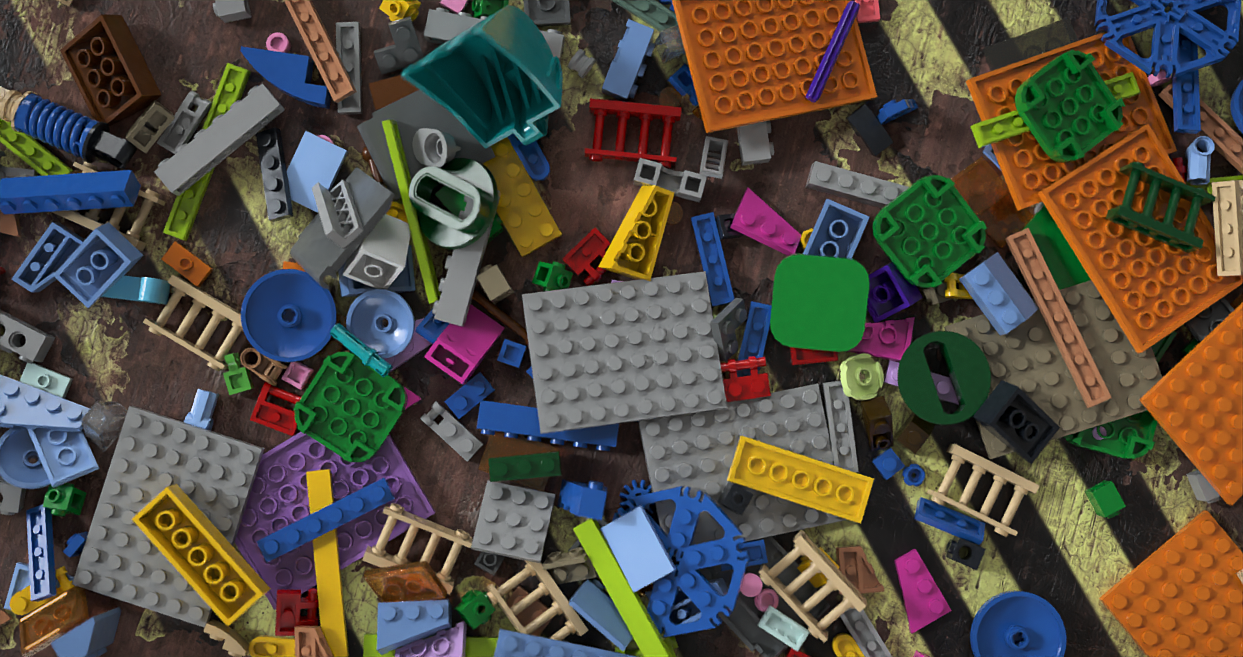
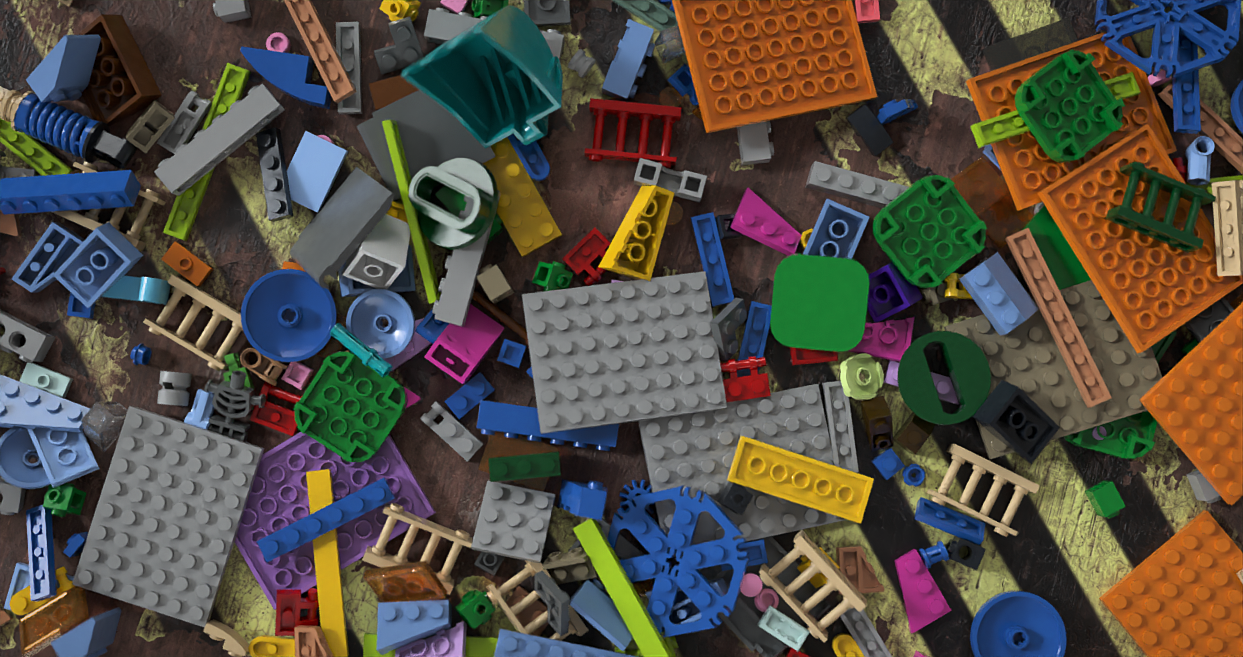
(65, 69): none -> medium blue slope
(78, 309): none -> blue plate
(141, 354): none -> blue plate
(174, 388): none -> light grey wheel
(201, 554): yellow brick -> none
(227, 401): none -> dark grey piece
(334, 217): light grey fence -> none
(374, 171): reddish brown bar -> none
(434, 147): light grey piece -> none
(557, 602): none -> dark grey plate
(638, 548): light blue tile -> none
(718, 146): light grey slope -> none
(832, 52): dark purple axle -> none
(928, 554): none -> blue bush

